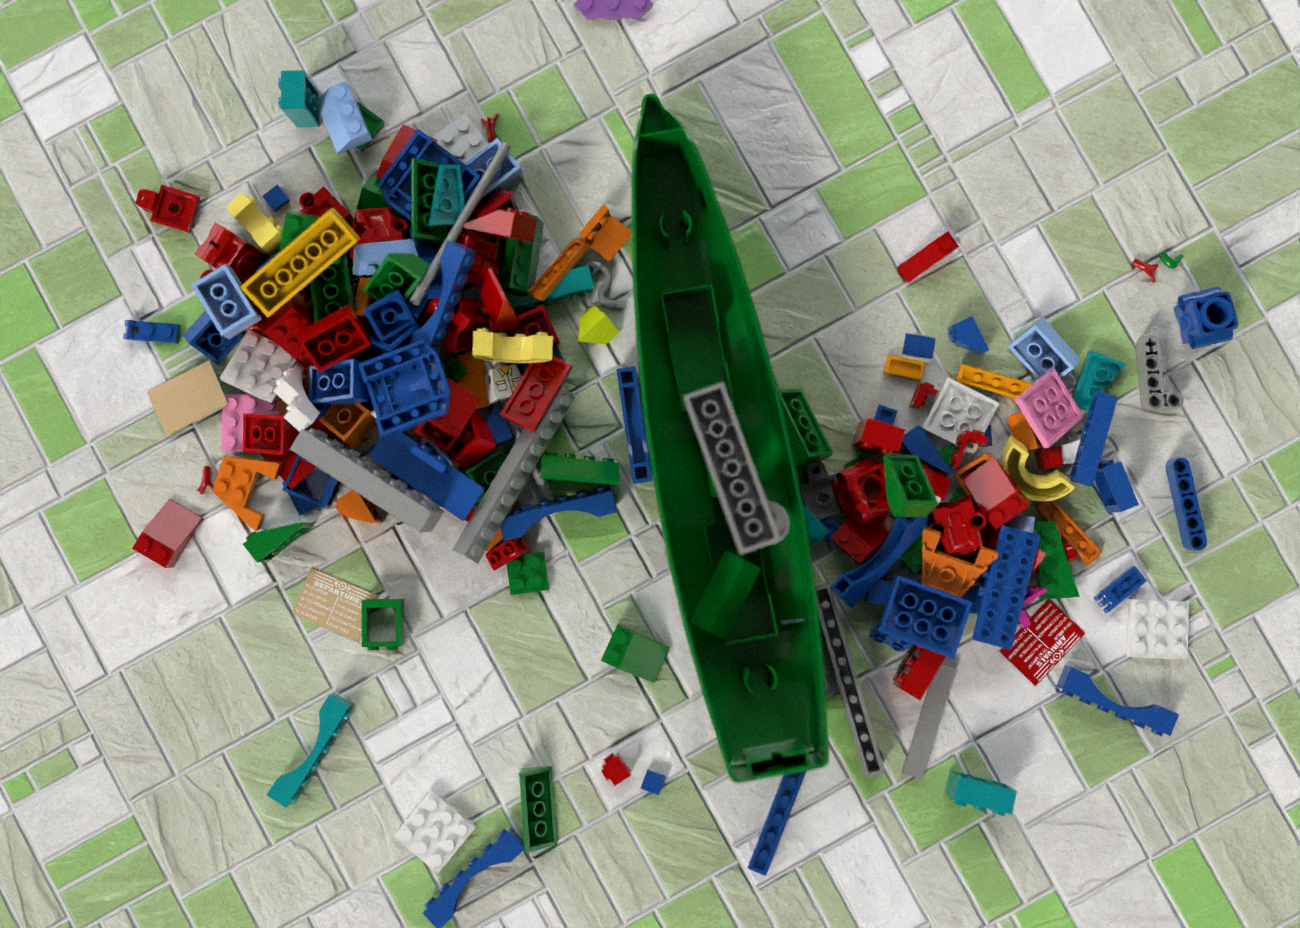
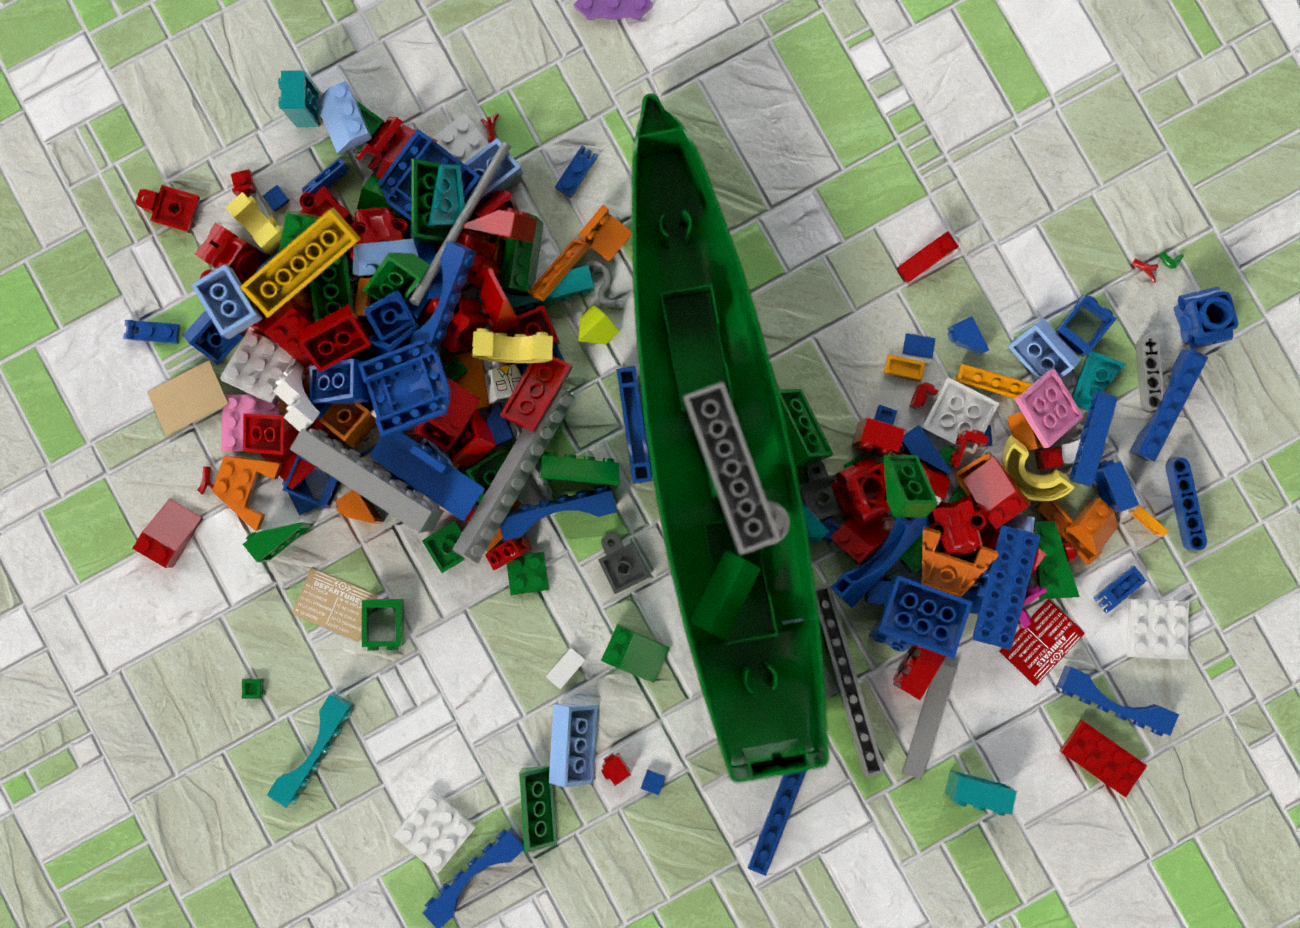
(243, 183): none -> red bracket
(252, 688): none -> green tile
(326, 177): none -> blue hinge
(380, 141): none -> red plate
(441, 545): none -> green plate
(565, 668): none -> white tile
(573, 744): none -> light blue slope
(576, 172): none -> blue hinge
(620, 554): none -> dark grey plate
(1072, 339): none -> blue window
(1094, 525): none -> orange slope
(1103, 758): none -> red plate
(1148, 521): none -> light orange tile
(1182, 380): none -> blue arch

